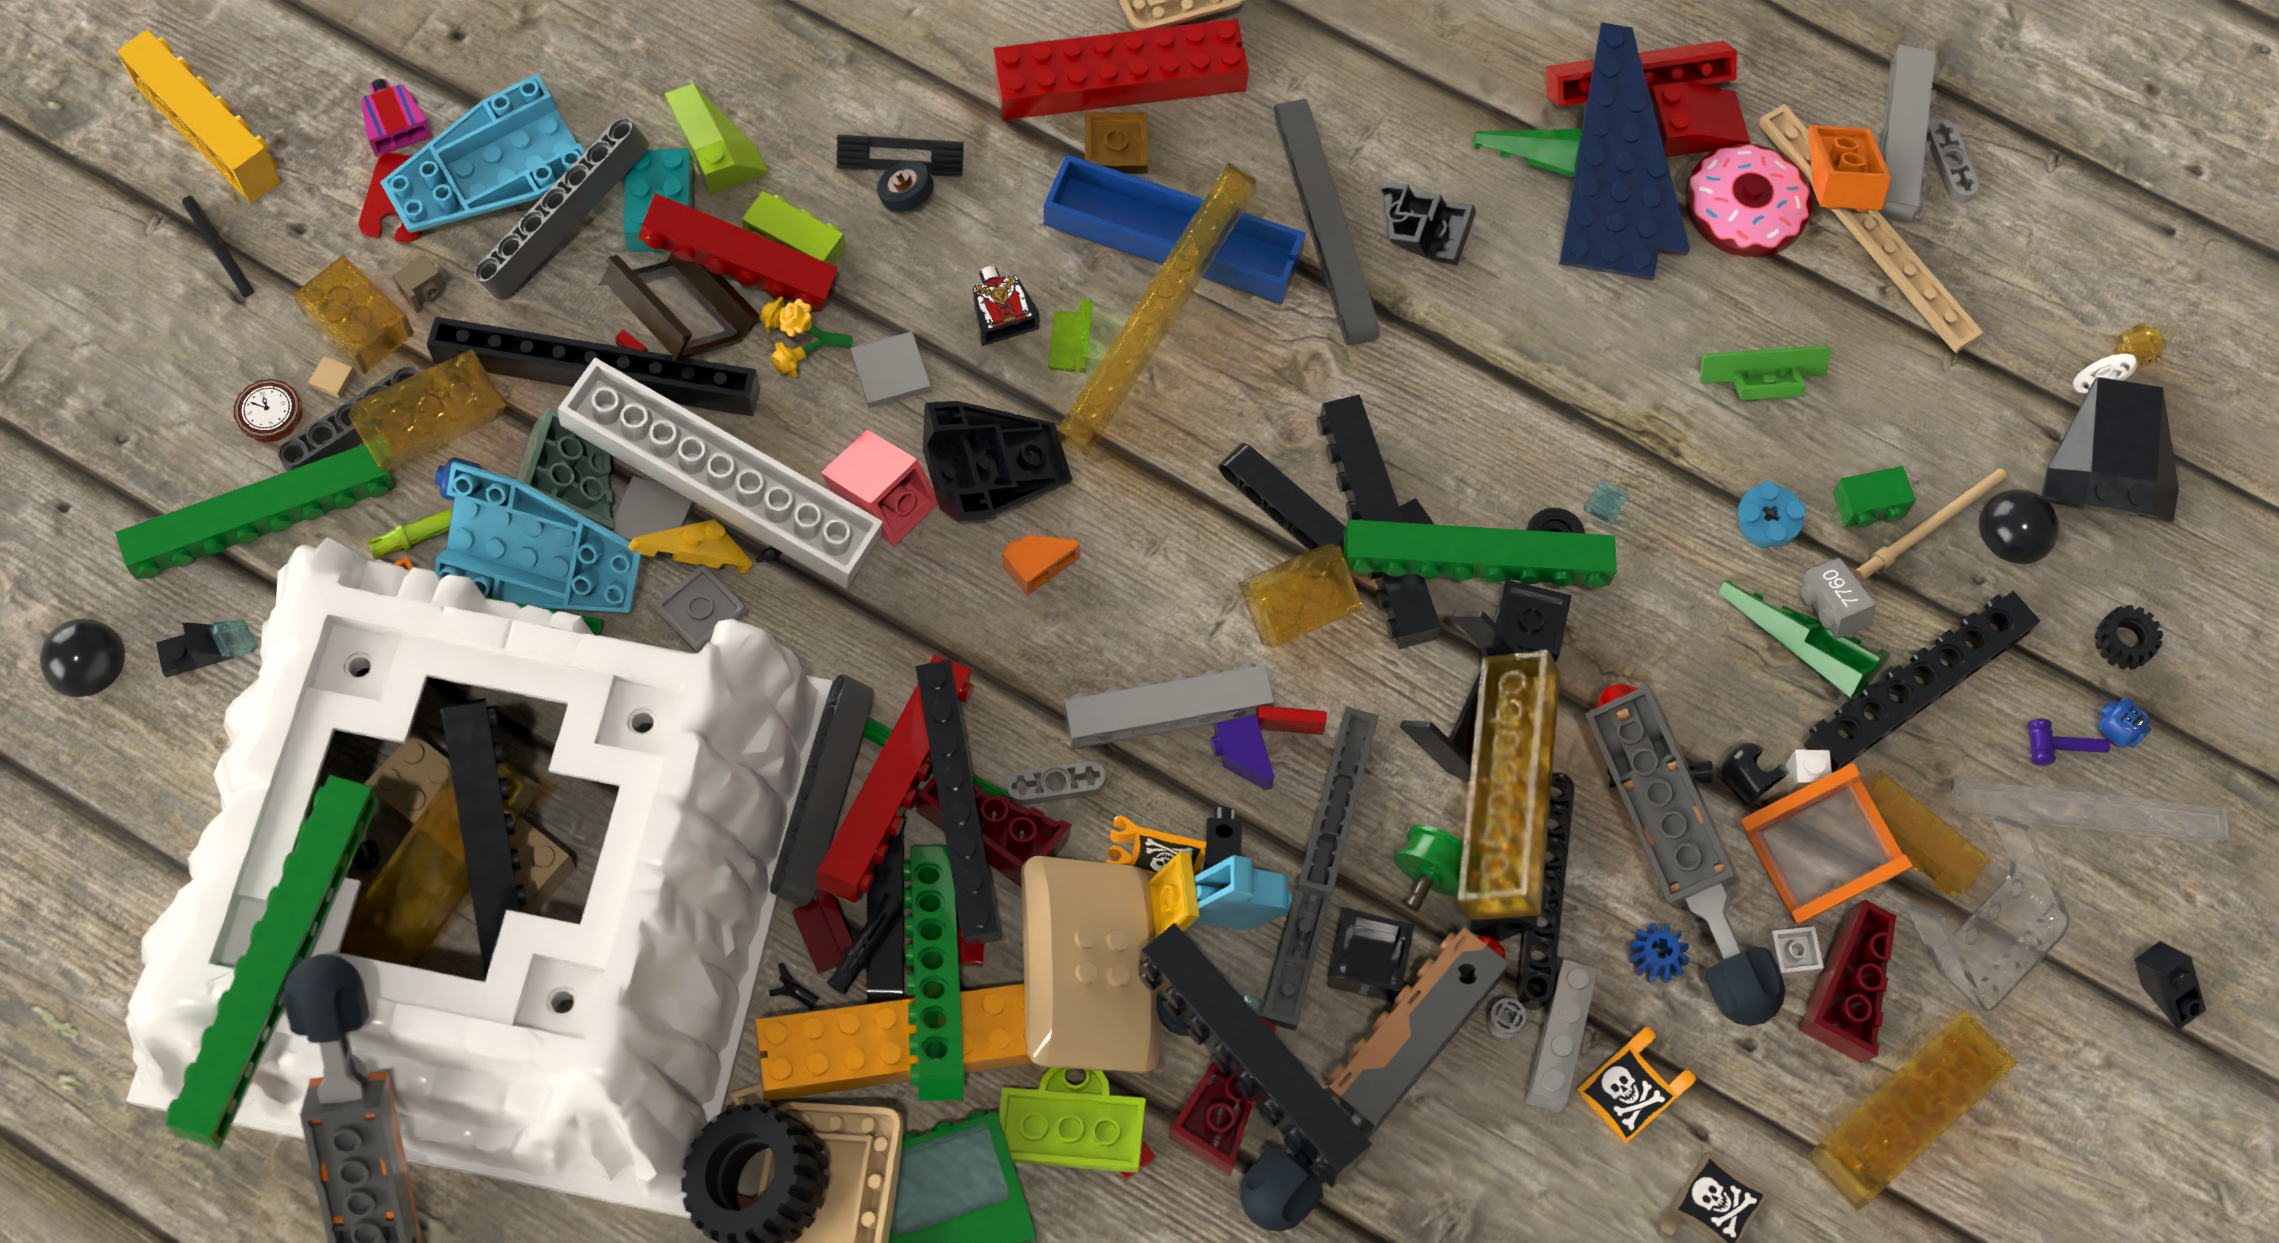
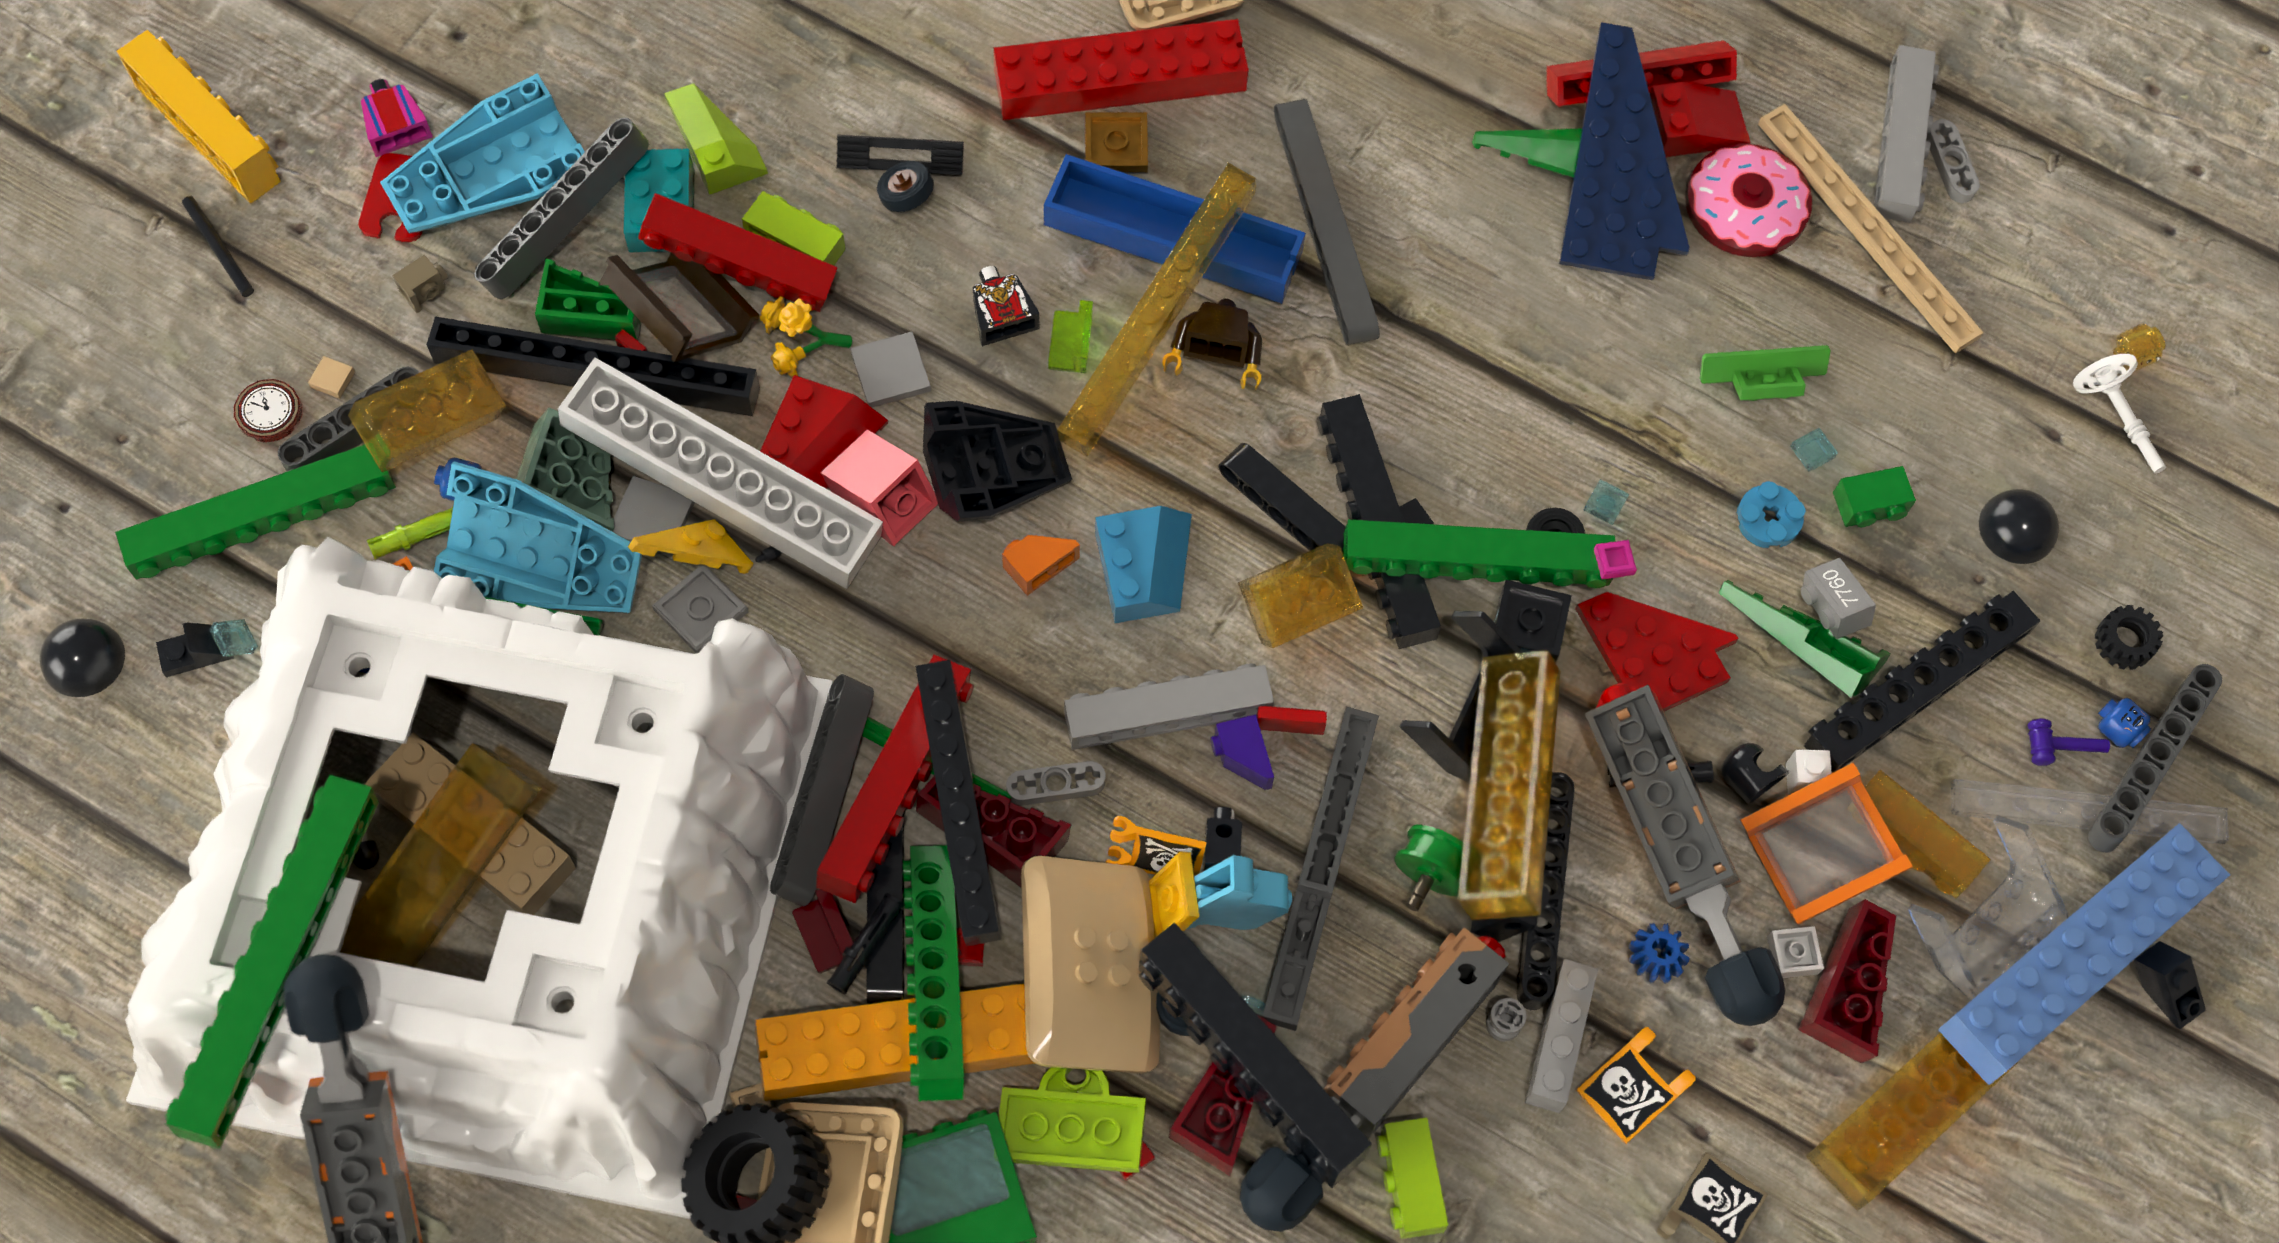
(353, 314): clear yellow brick -> none
(483, 818): black brick -> none
(580, 306): none -> green wedge
(793, 989): black bar -> none
(817, 426): none -> red wedge
(1143, 560): none -> dark azure wedge
(1220, 336): none -> dark brown torso
(1371, 955): black container -> none
(1412, 1178): none -> lime brick
(1426, 222): black slope -> none
(1615, 559): none -> dark pink tile
(1656, 648): none -> red wing
(1814, 449): none -> clear light blue tile
(1847, 168): orange slope -> none
(1886, 555): tan bar -> none
(2083, 954): none -> medium blue brick
(2117, 453): black wedge -> none
(2146, 766): none -> dark grey beam

